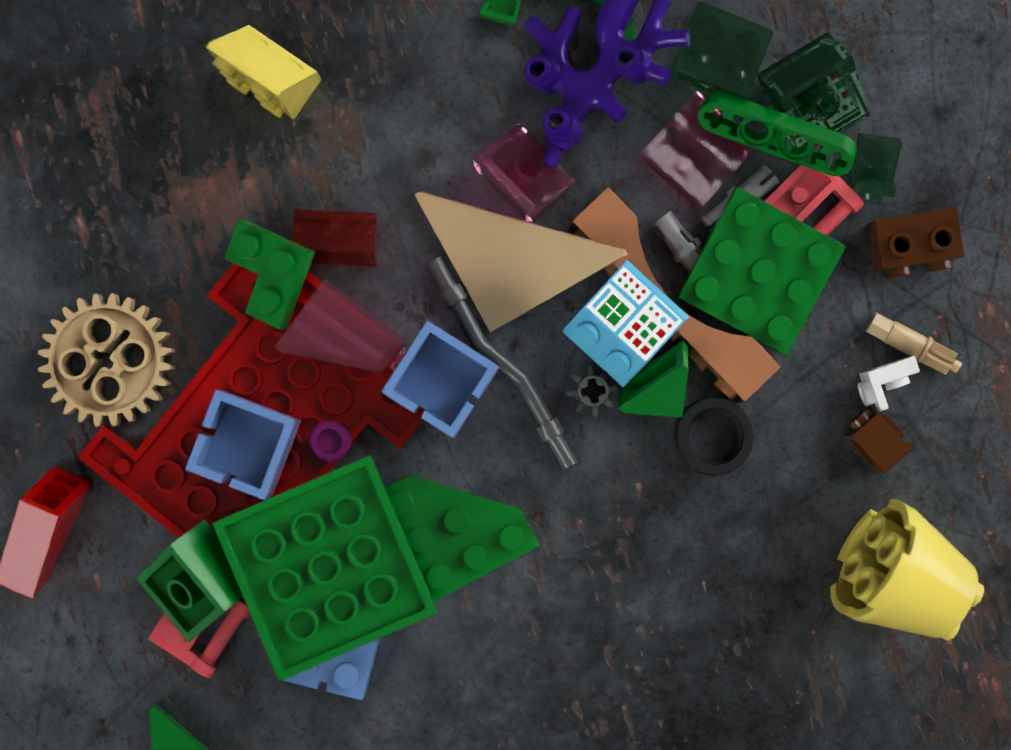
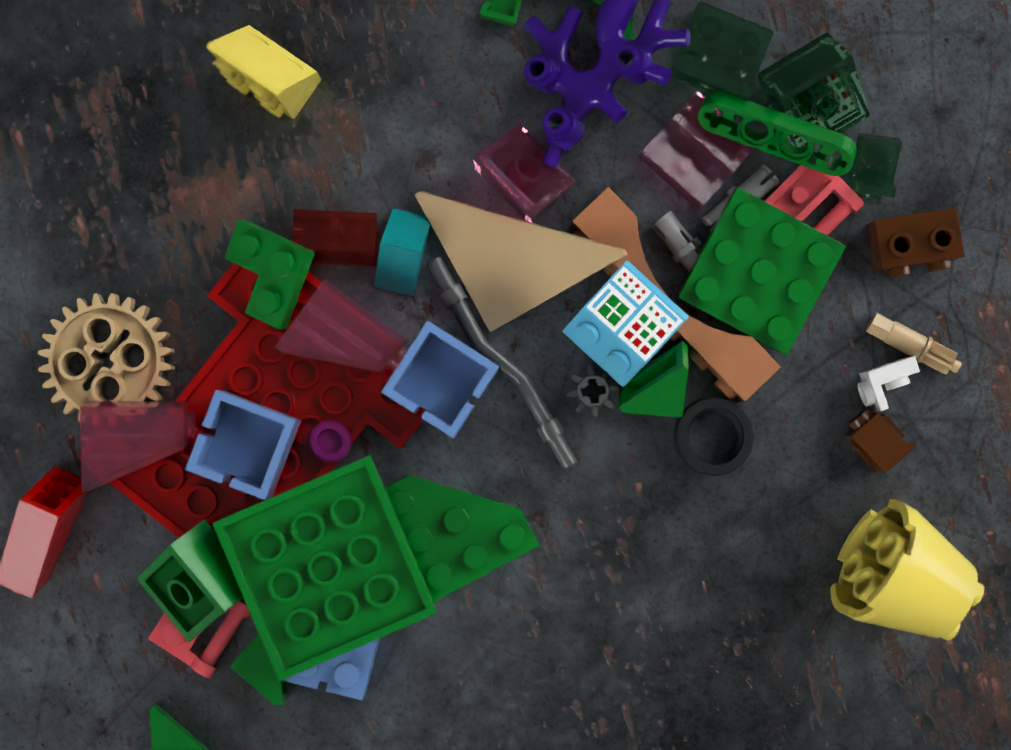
(129, 436): none -> clear pink slope
(258, 671): none -> green slope
(401, 252): none -> teal slope

